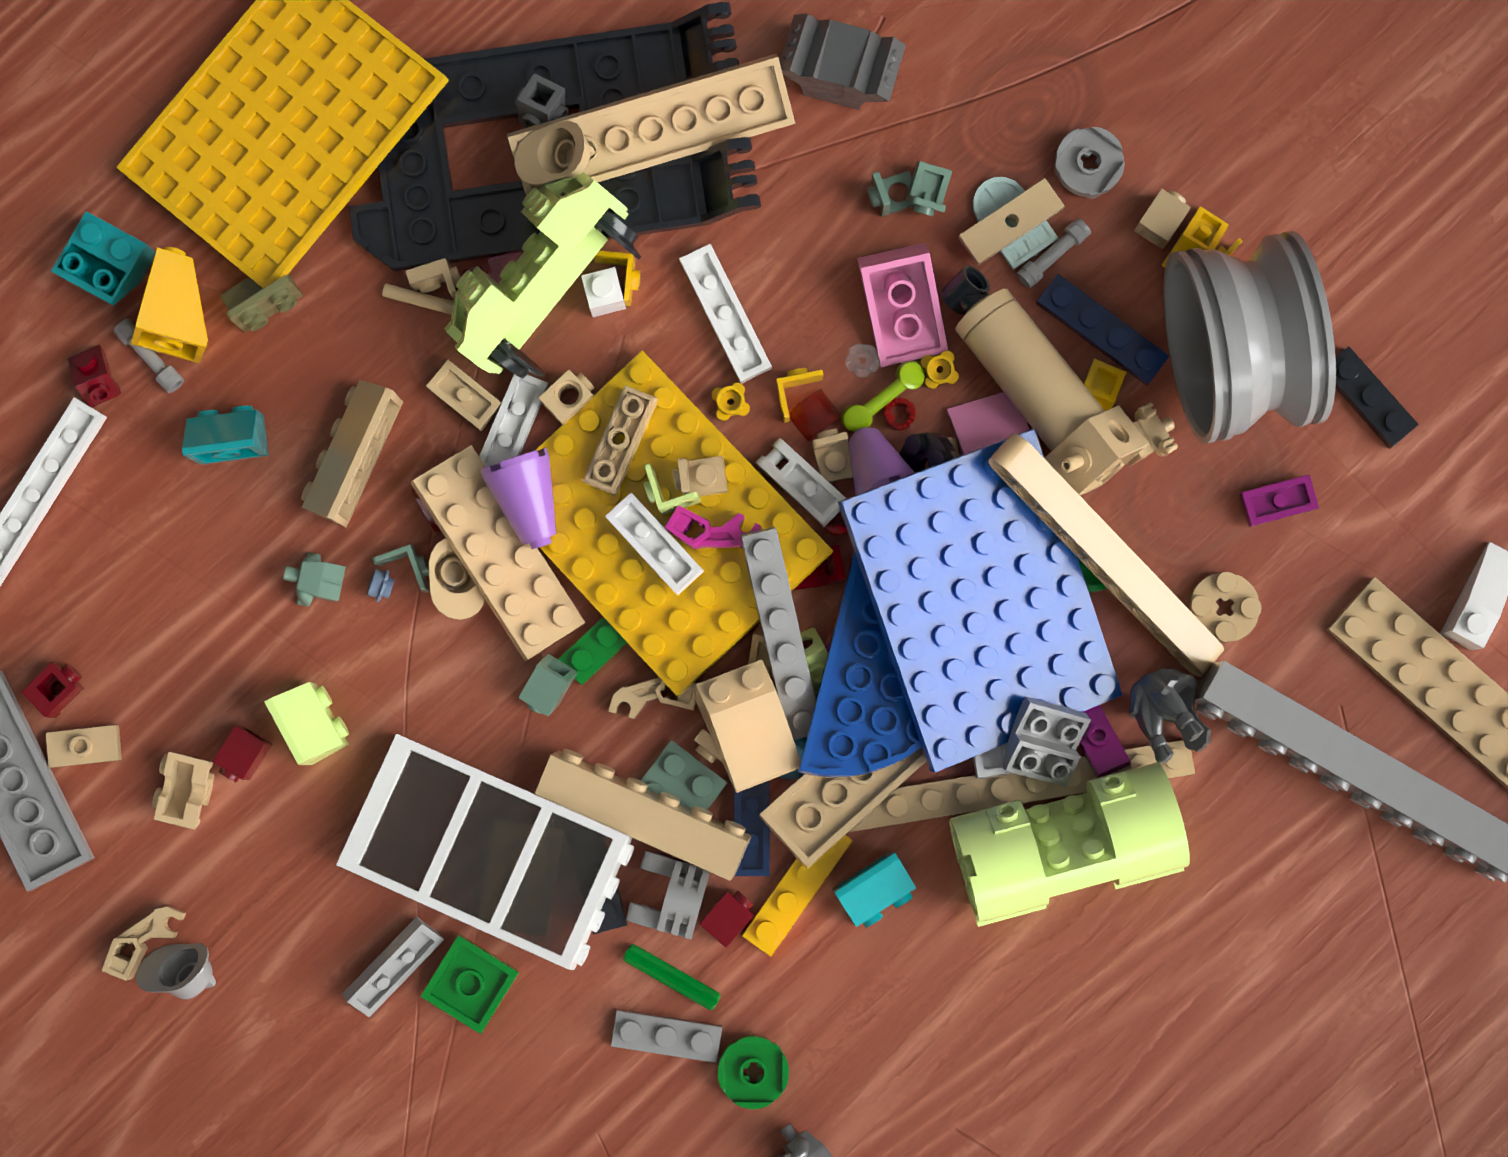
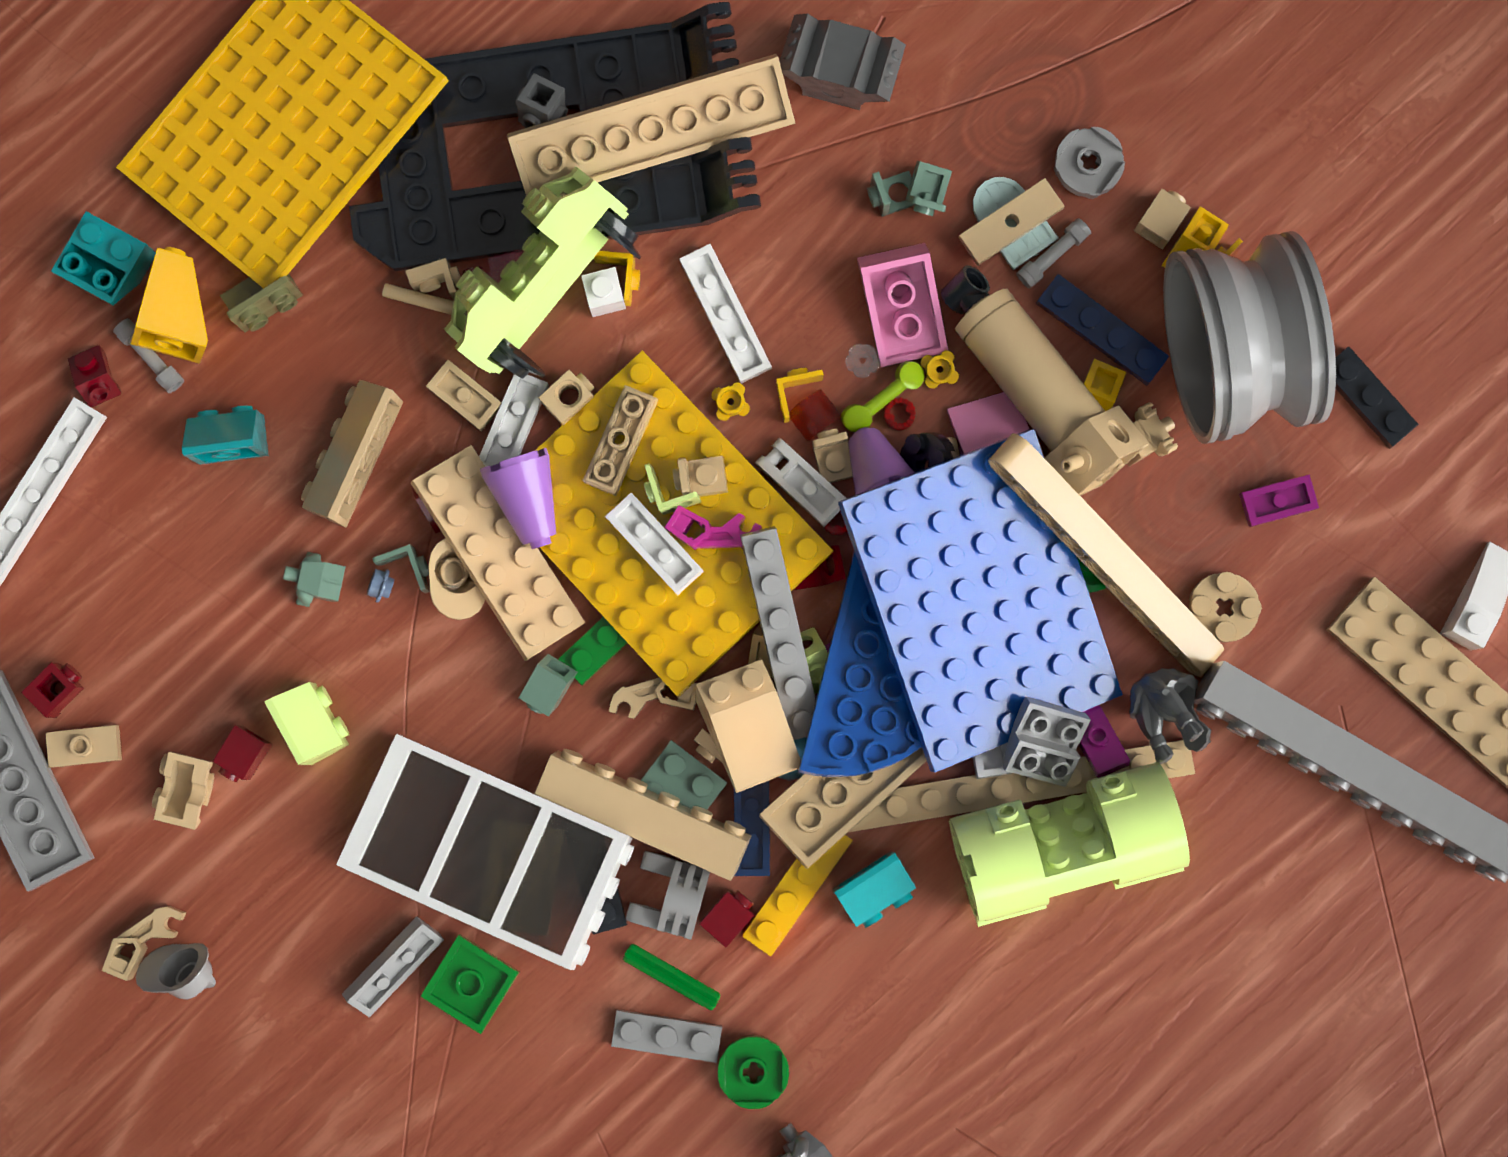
(553, 153): tan piece -> none

